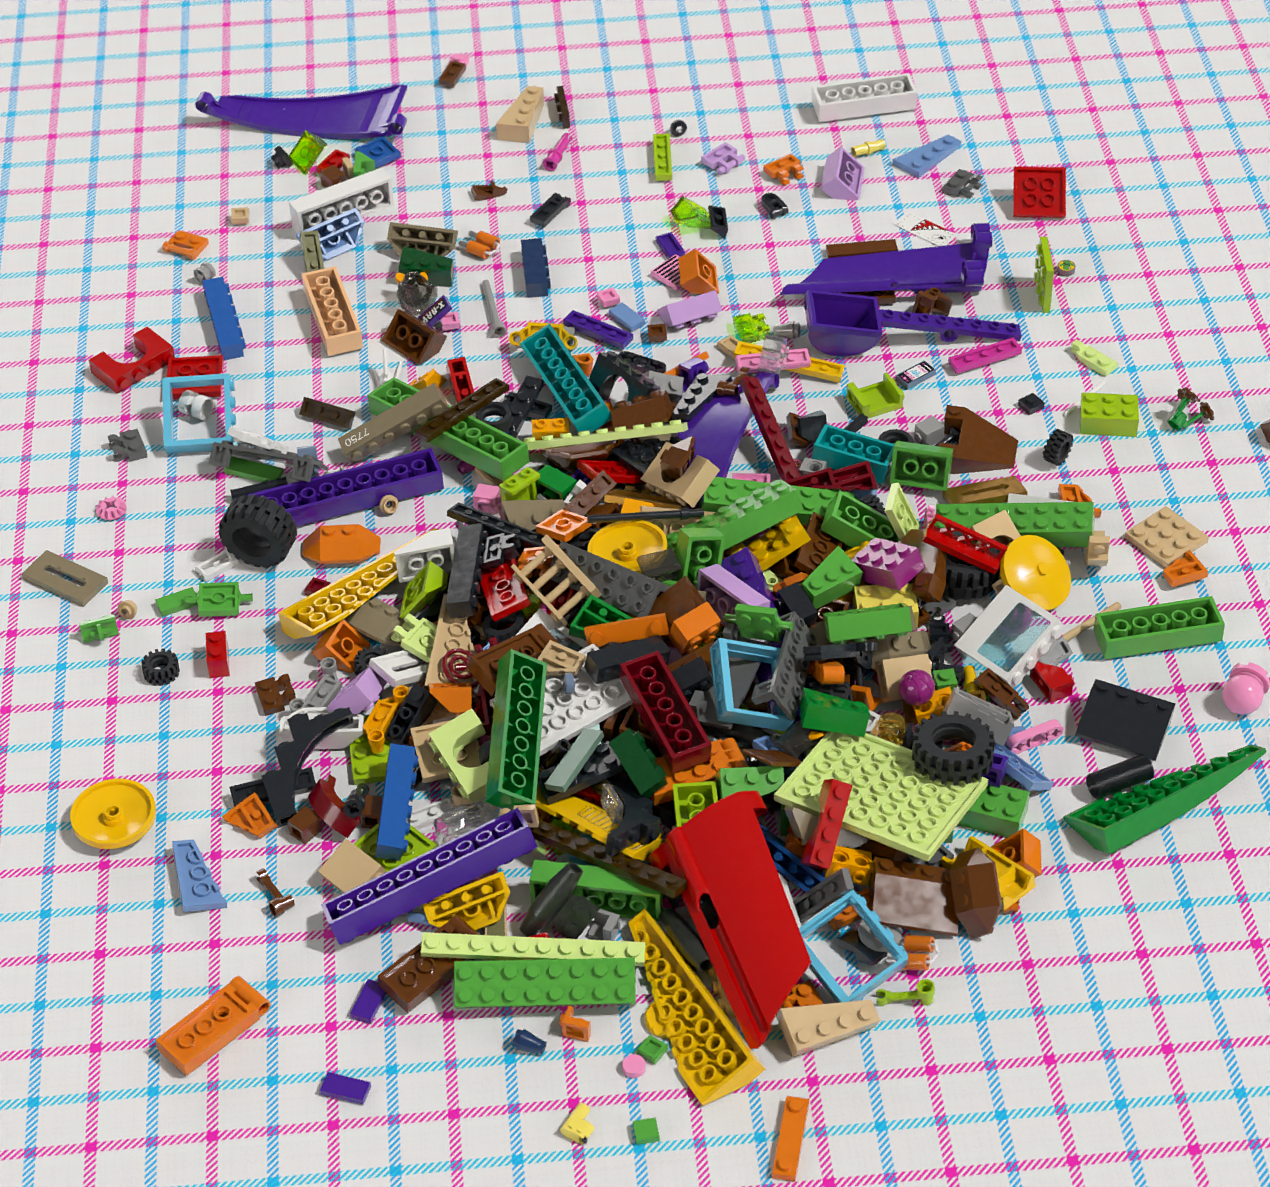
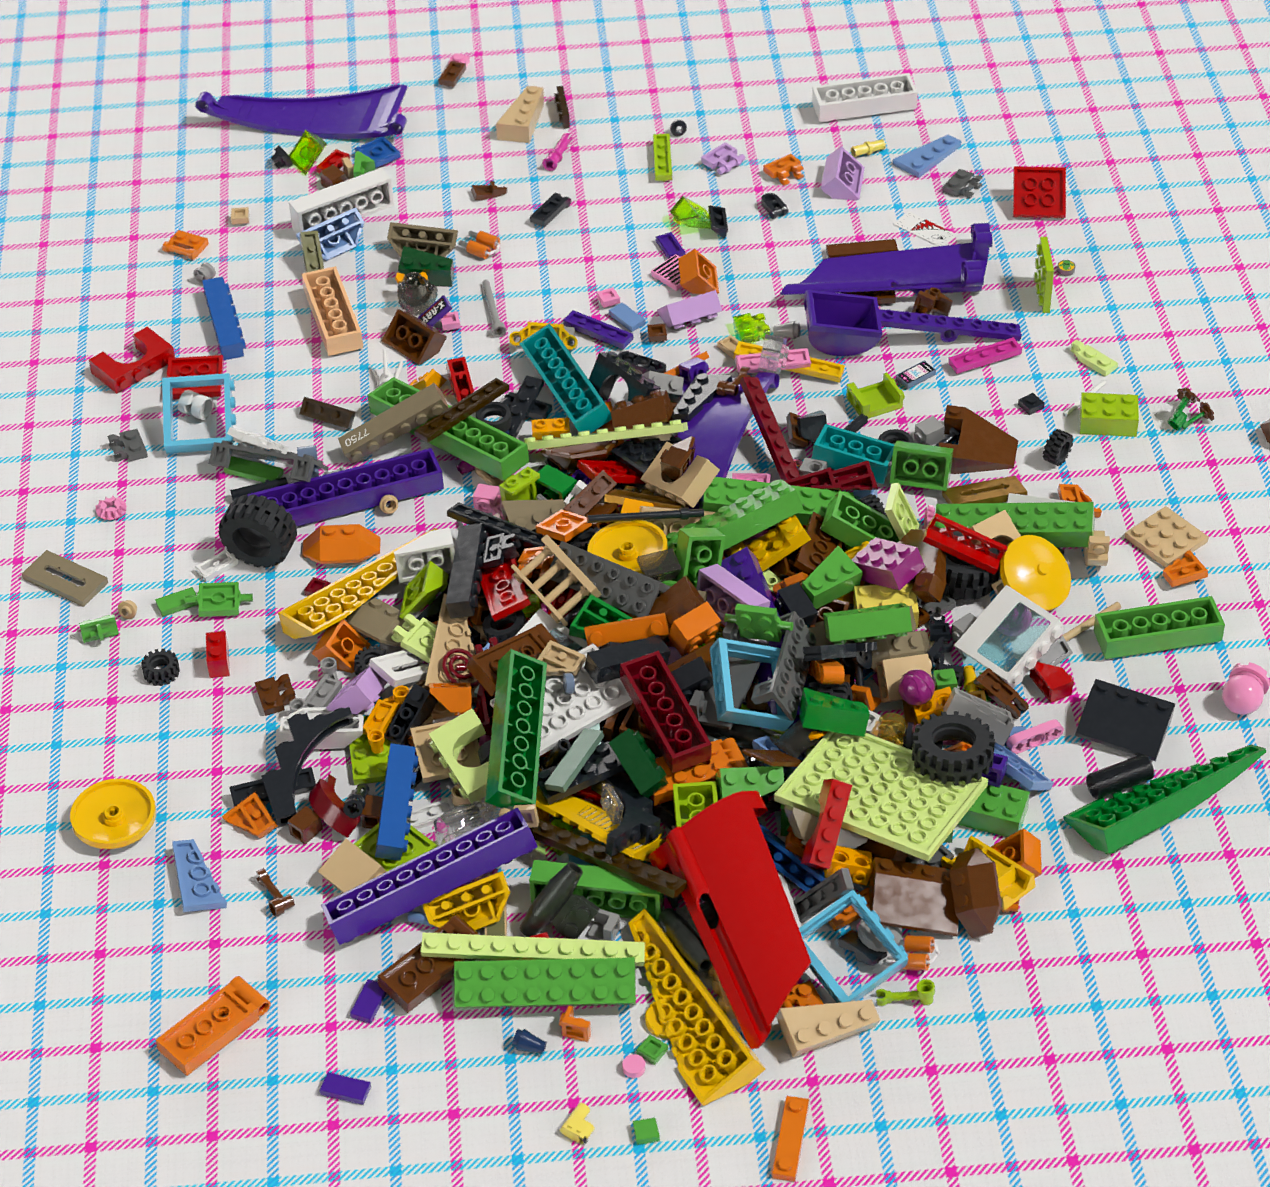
(535, 269): dark blue brick -> none
(585, 362): orange plate -> none

